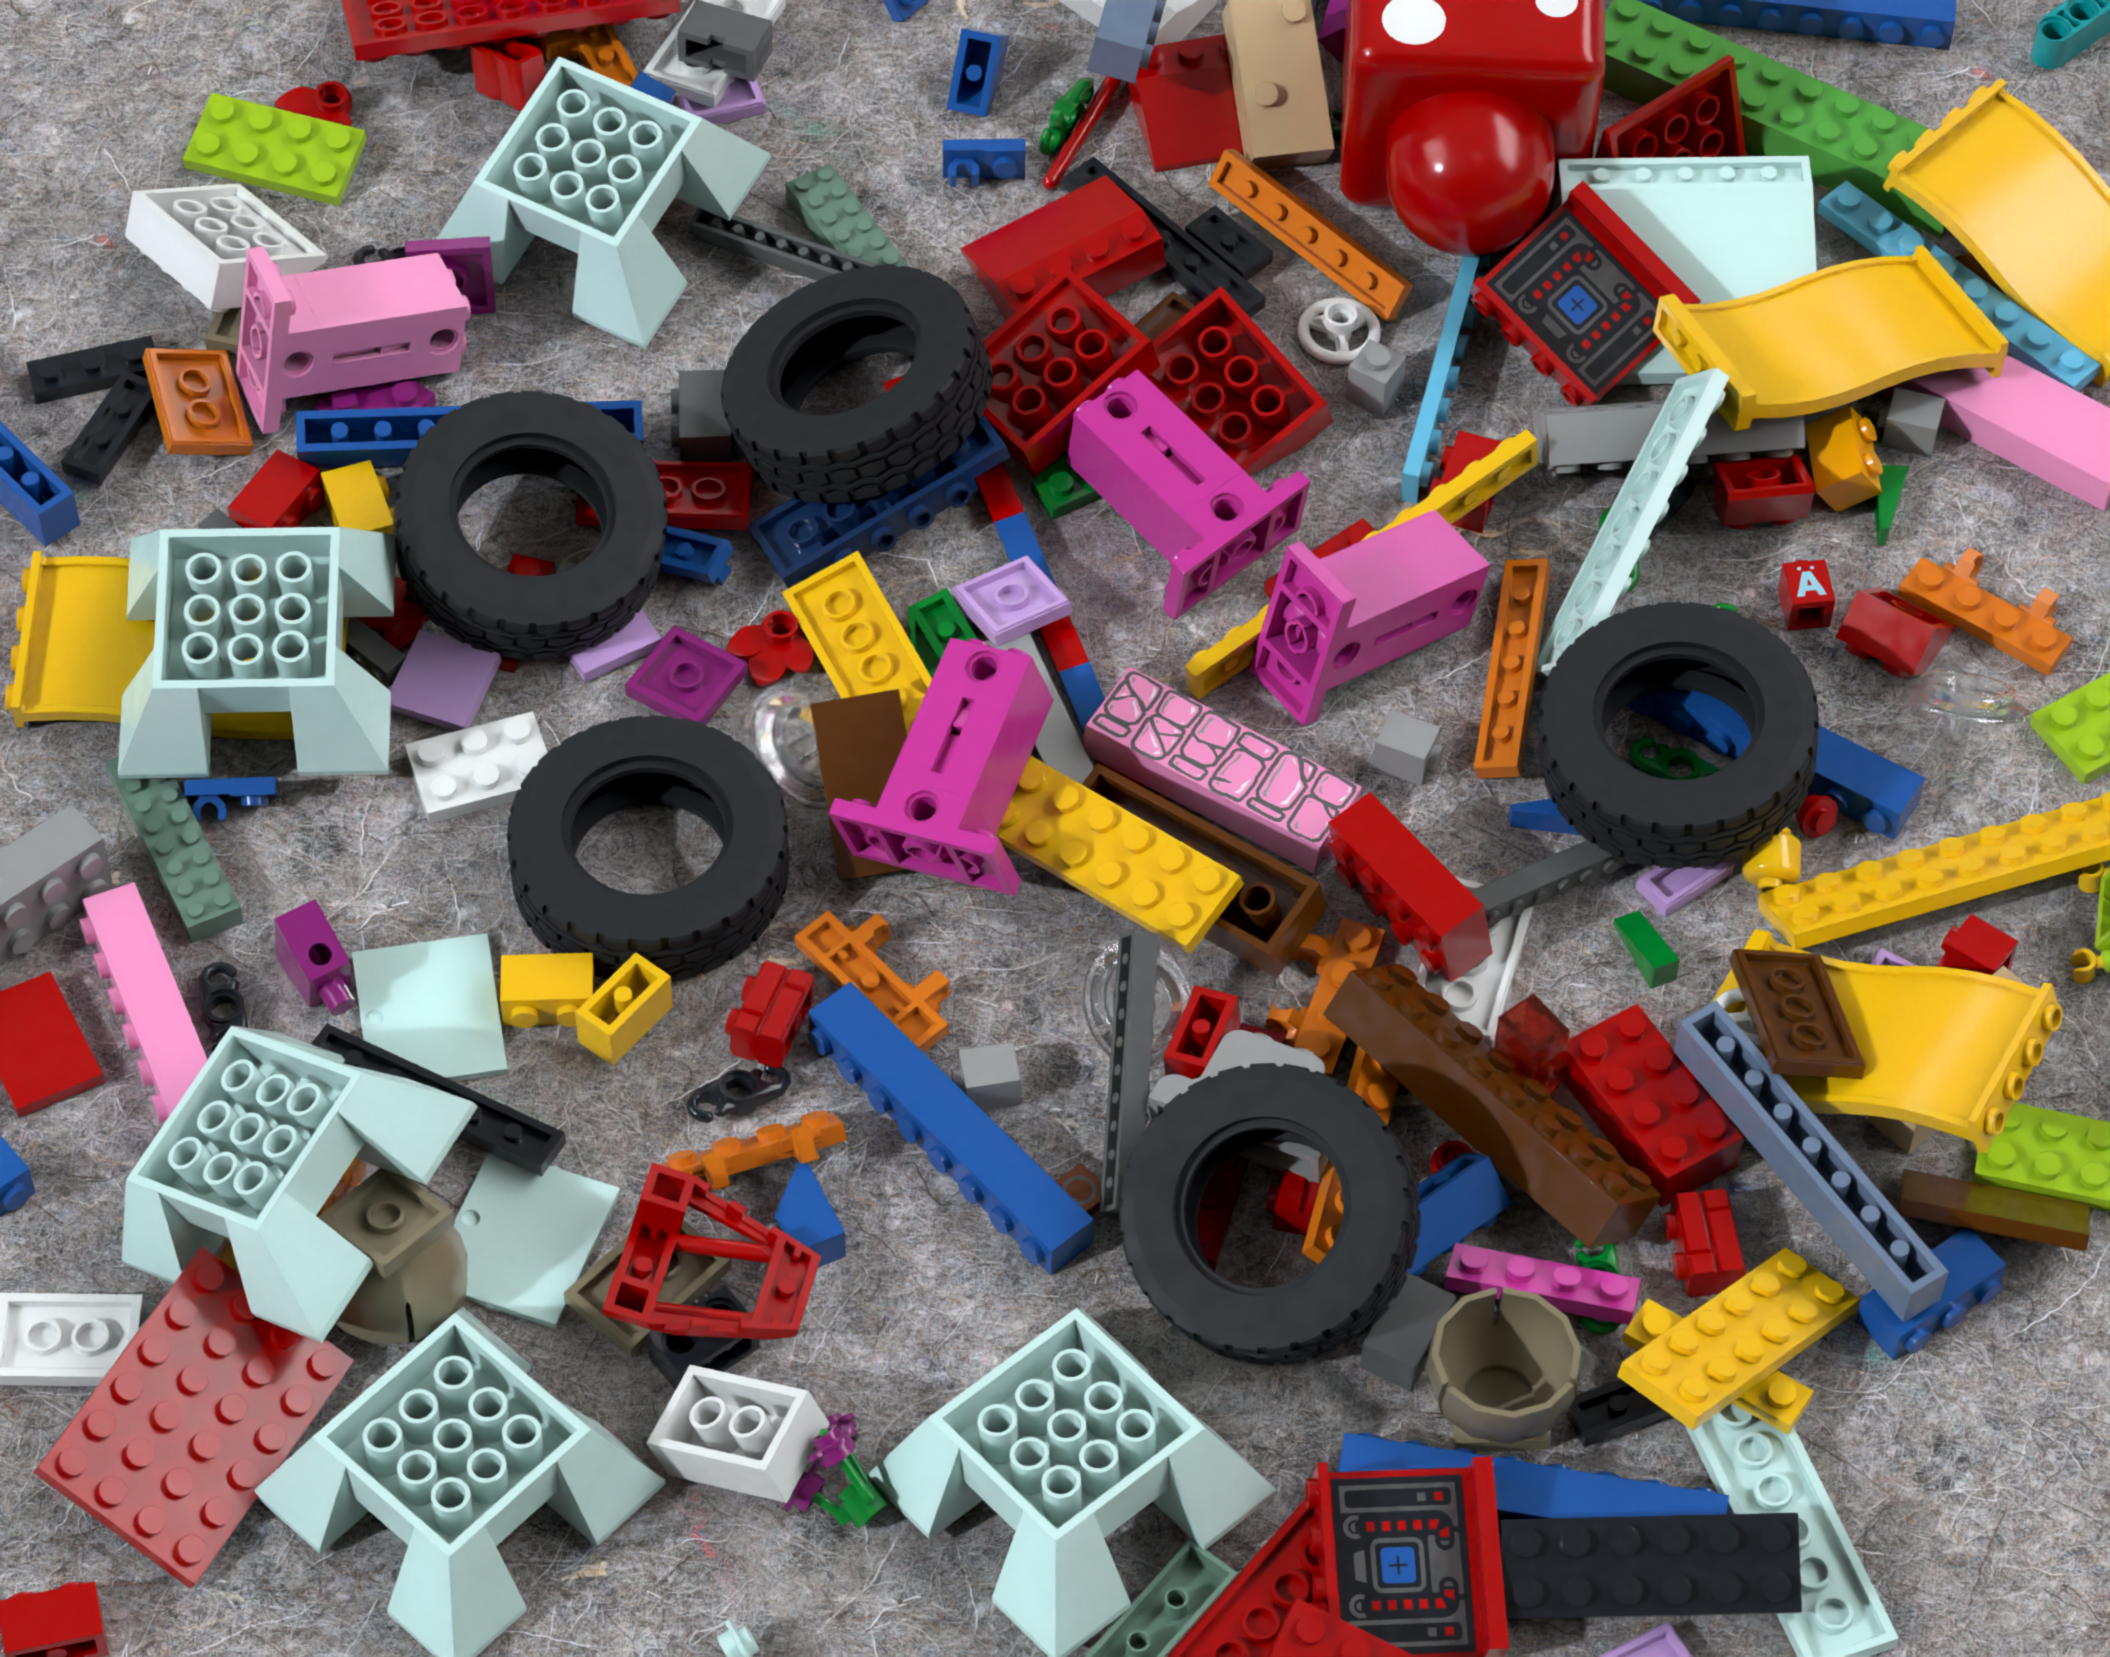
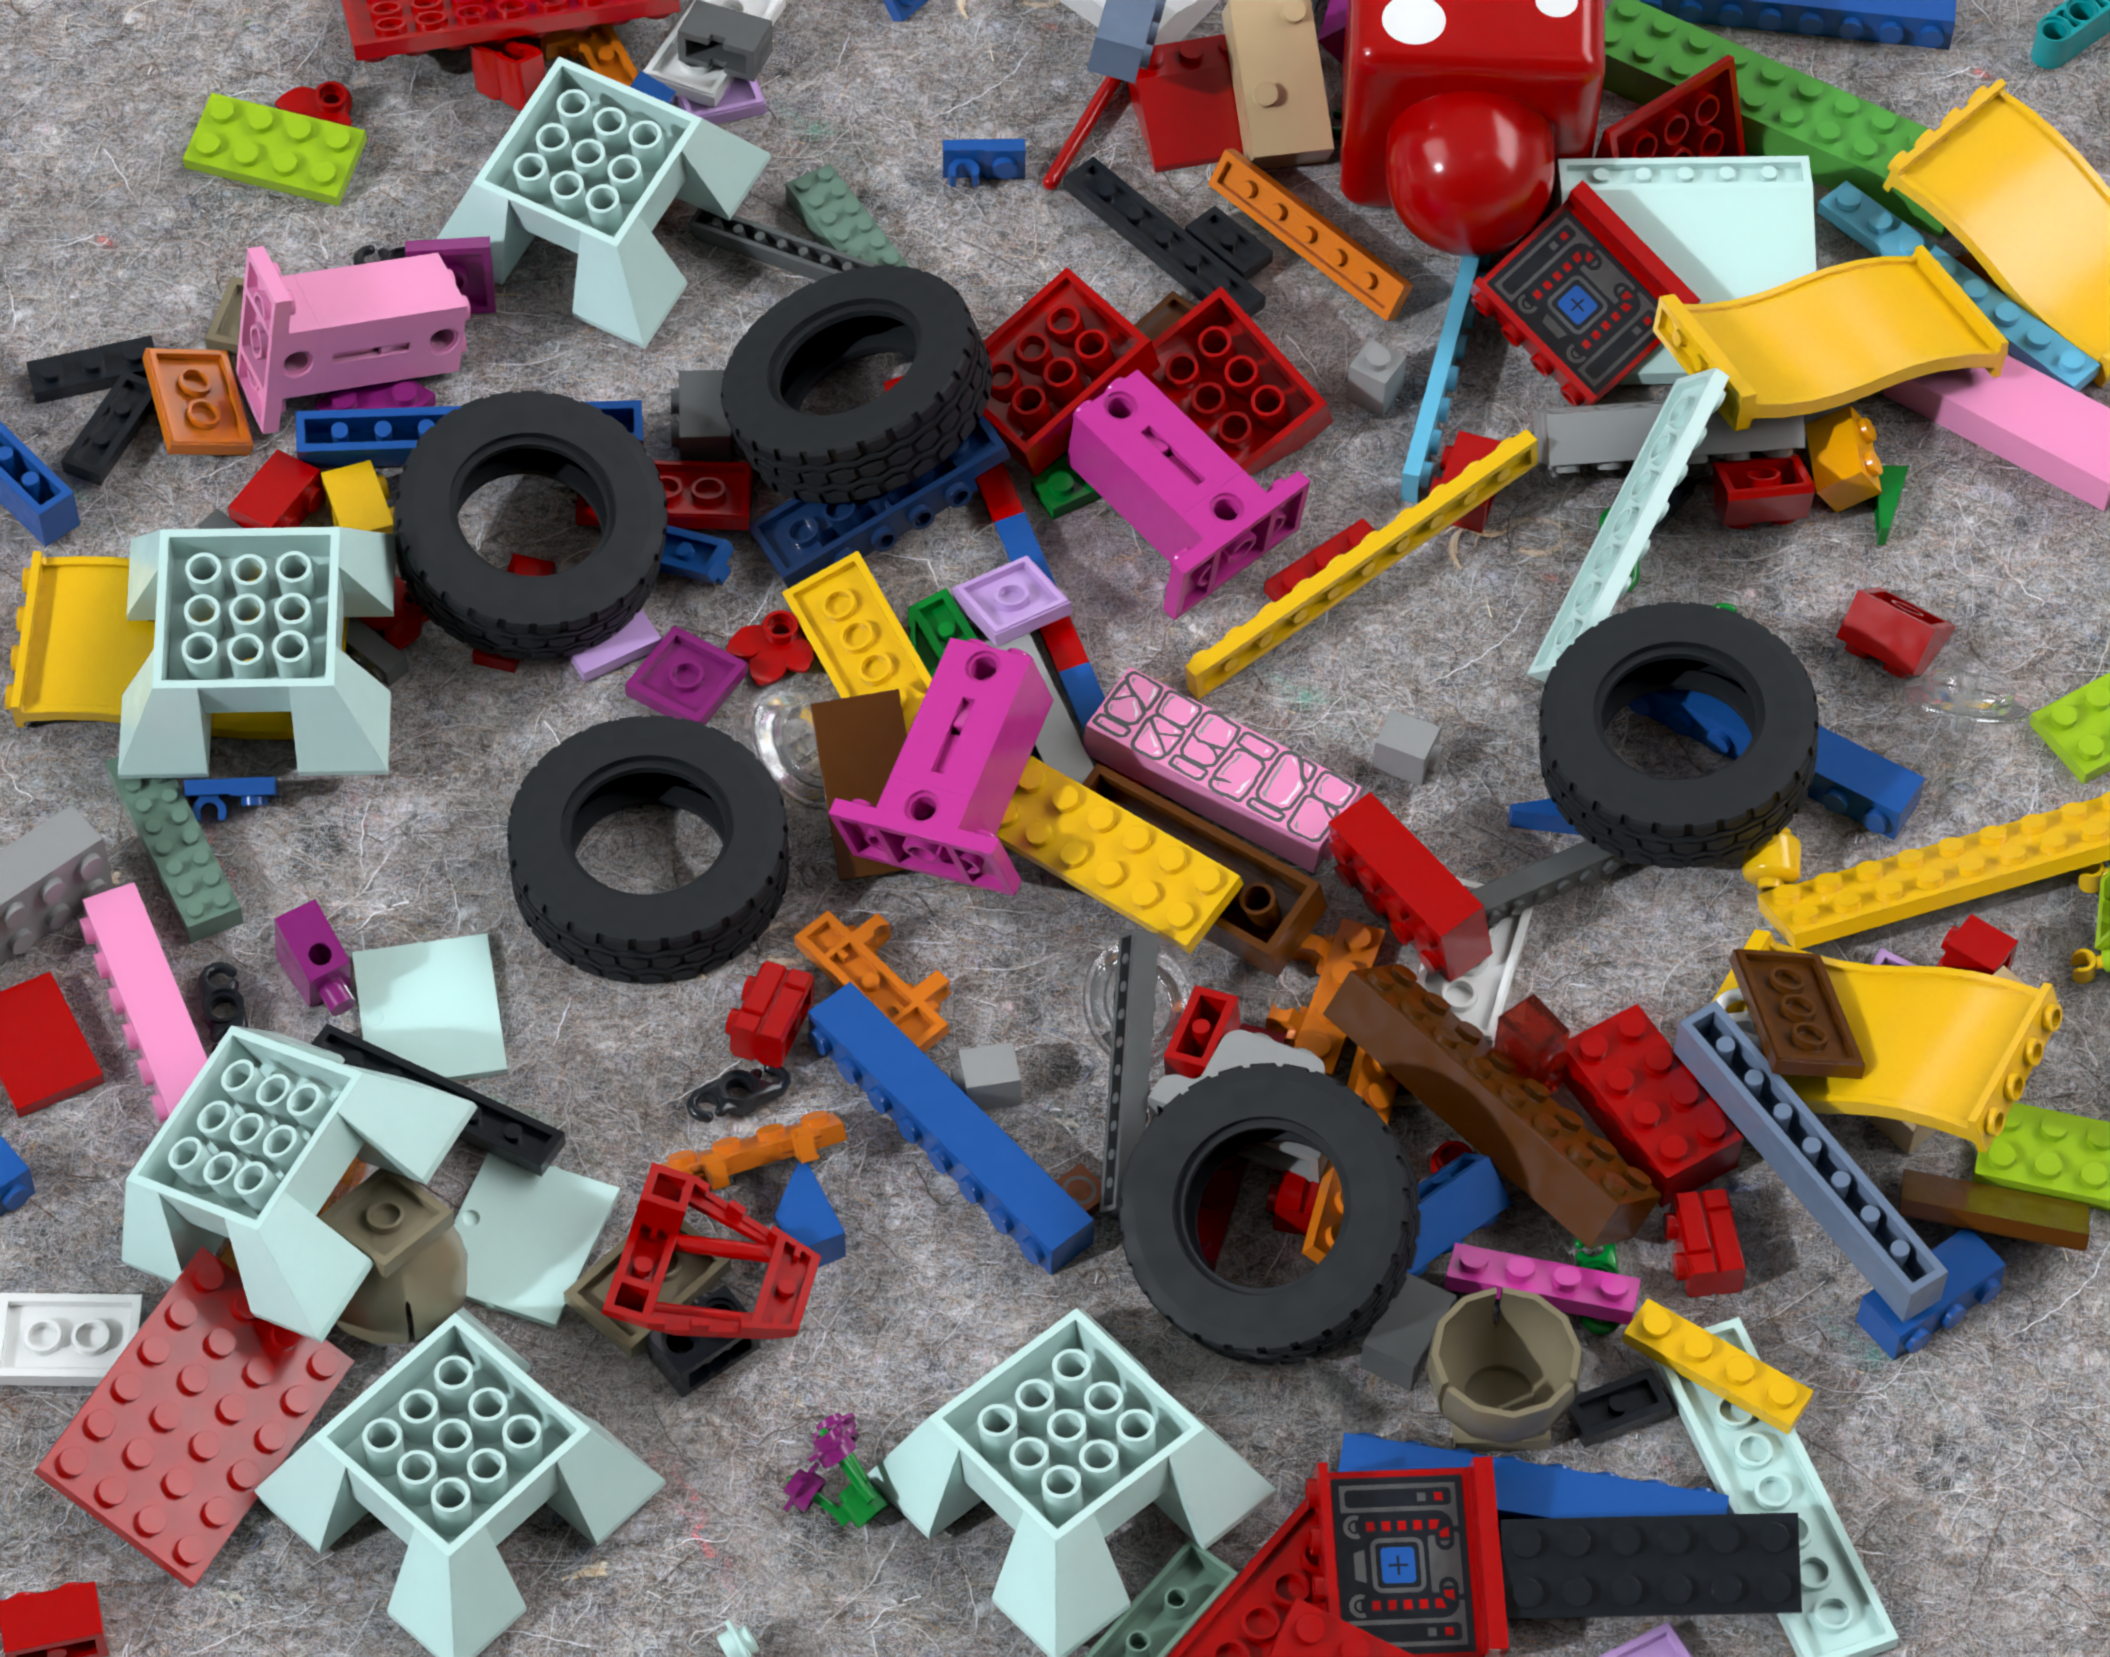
(204, 239): white slope -> none
(443, 681): lavender tile -> none
(474, 766): white plate -> none
(545, 988): yellow brick -> none
(624, 1009): yellow brick -> none
(737, 1433): white brick -> none
(977, 71): blue slope -> none
(1066, 115): green piece -> none
(1090, 231): red slope -> none
(1338, 322): white piece -> none
(1363, 608): dark pink brick -> none
(1512, 668): orange plate -> none
(1648, 949): green piece -> none
(1666, 757): green piece -> none
(1673, 888): lavender tile -> none
(1738, 1338): yellow plate -> none
(1806, 594): red brick -> none
(1817, 815): red plate -> none
(1911, 421): light grey brick -> none
(1955, 597): orange hinge -> none

